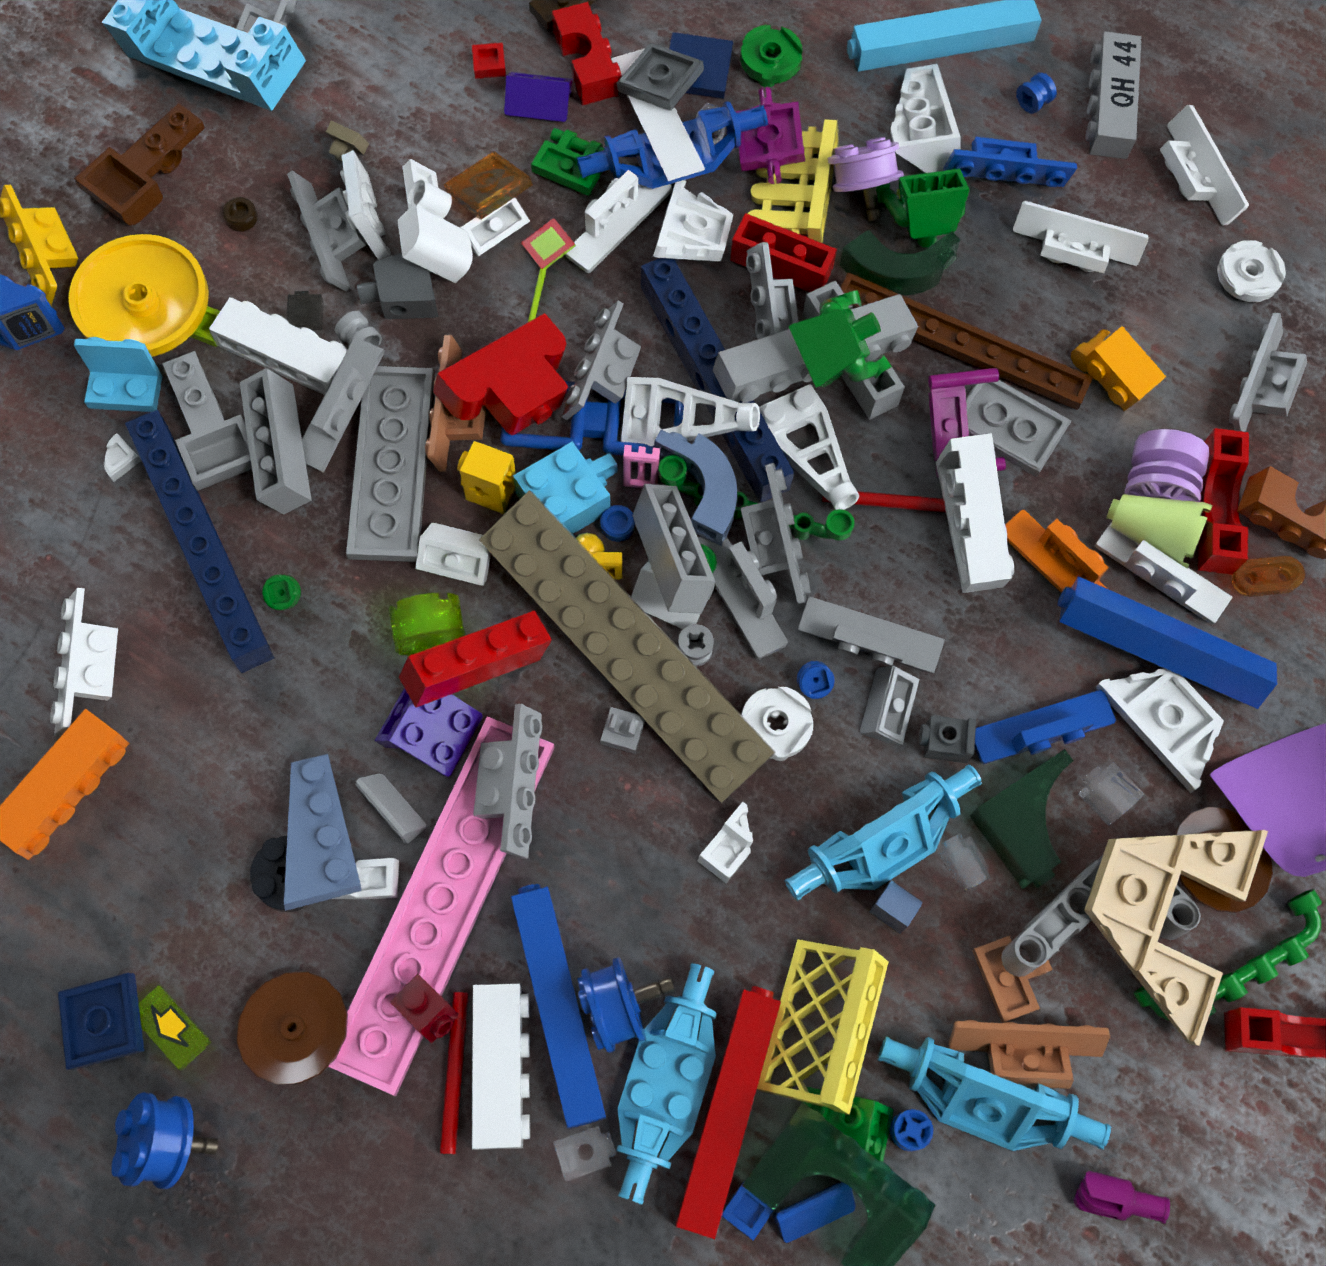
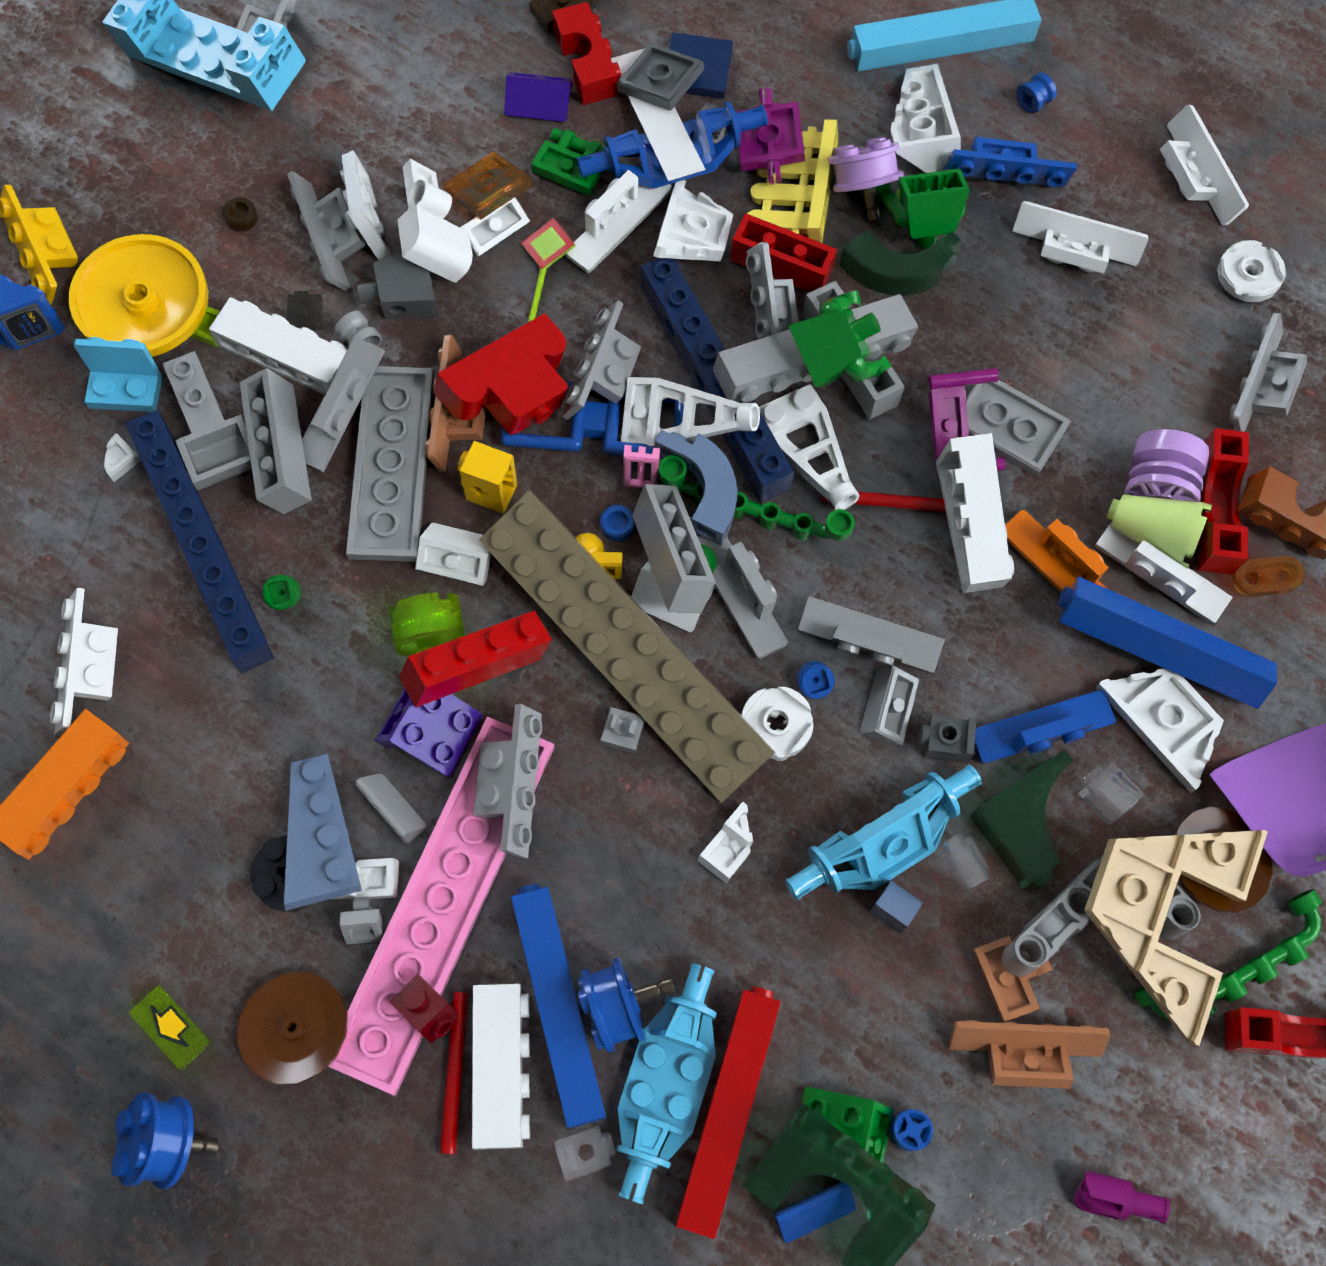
(100, 1021): dark blue tile -> none
(125, 180): reddish brown plate -> none
(345, 140): dark tan tile -> none
(362, 923): none -> light grey tile
(488, 60): red tile -> none
(569, 485): medium azure hinge -> none
(699, 651): light grey wheel -> none
(746, 1212): blue plate -> none
(771, 70): green plate -> none
(771, 536): light grey bracket -> none
(853, 1025): light yellow fence -> none
(983, 348): reddish brown plate -> none
(990, 1104): medium azure plate -> none
(1114, 95): light grey brick -> none
(1118, 366): light orange hinge -> none

